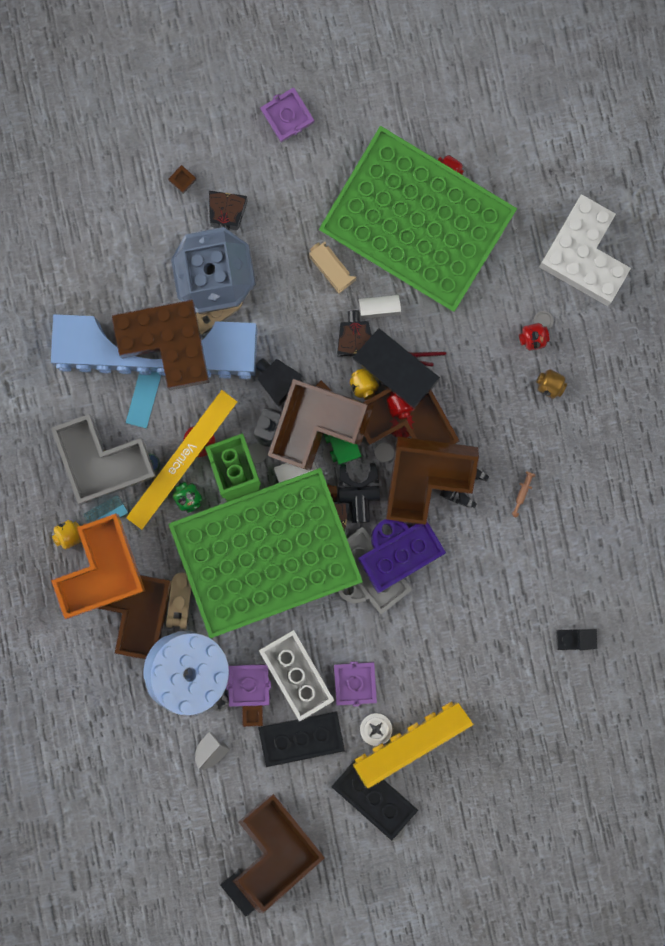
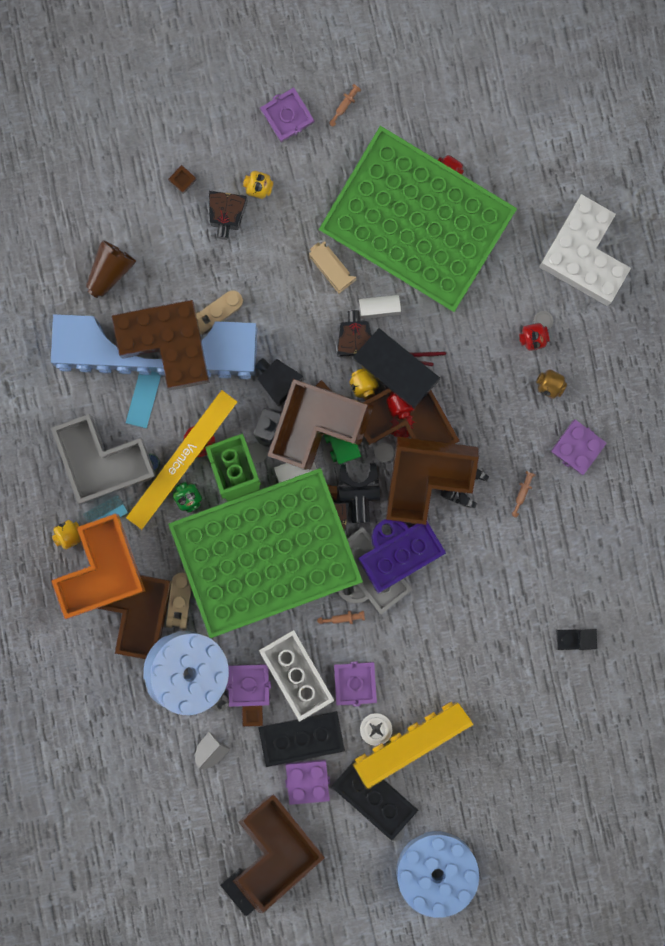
(108, 268): none -> reddish brown cone
(232, 274): sand blue piece -> none
(258, 184): none -> yellow head
(307, 782): none -> medium lavender plate
(343, 618): none -> nougat piece
(345, 103): none -> nougat piece
(440, 895): none -> light blue brick
(578, 447): none -> medium lavender plate

